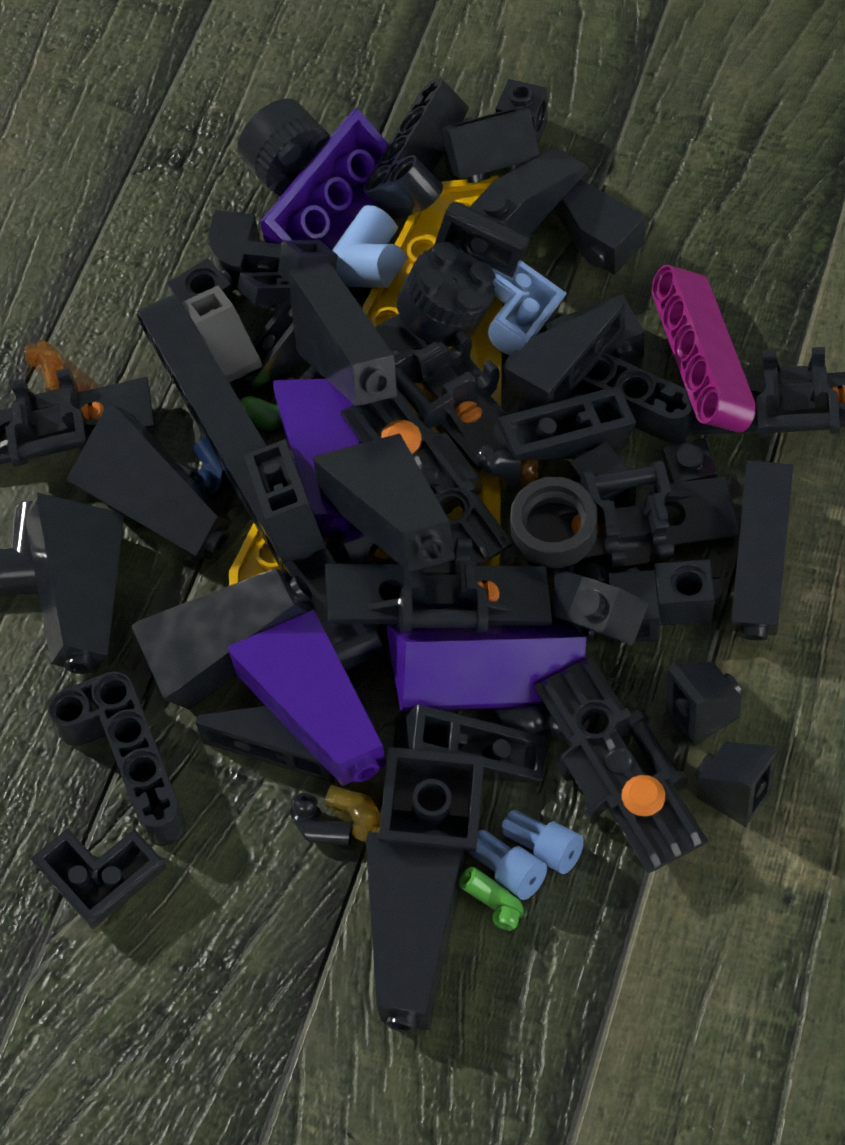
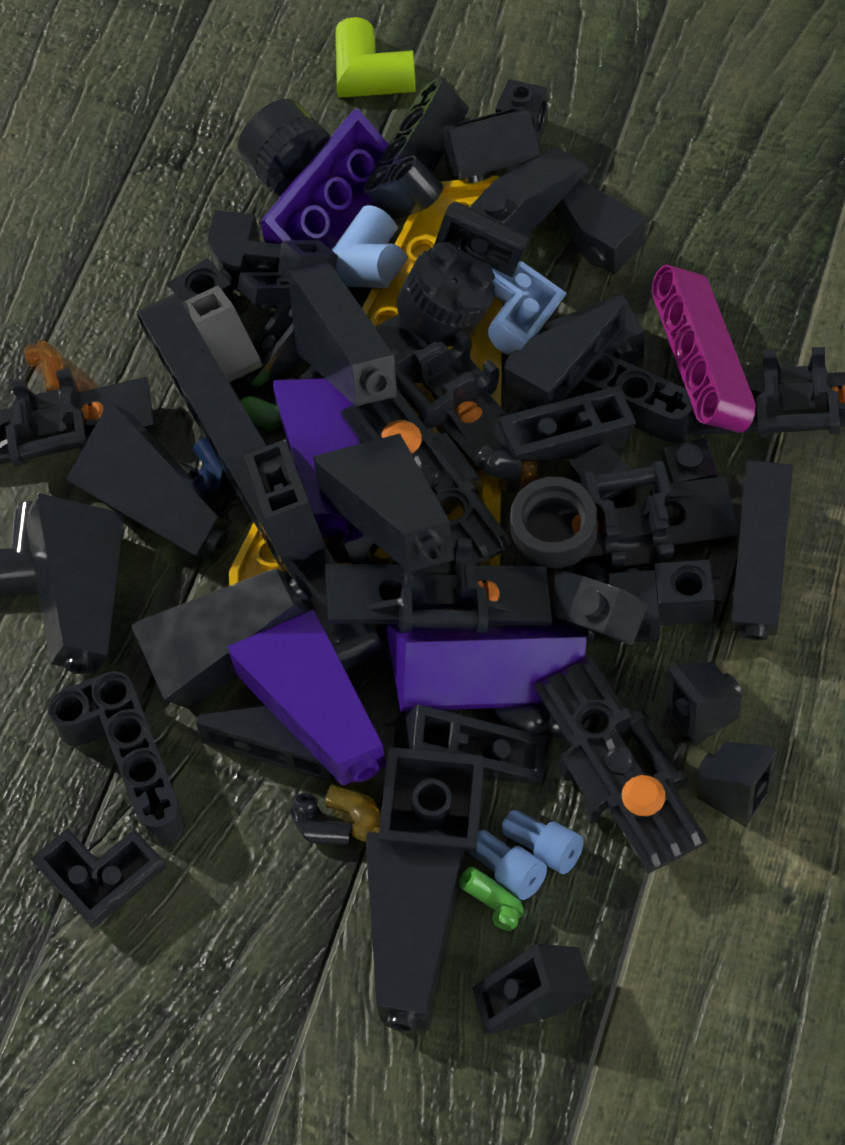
(364, 71): none -> lime brick
(532, 987): none -> black slope

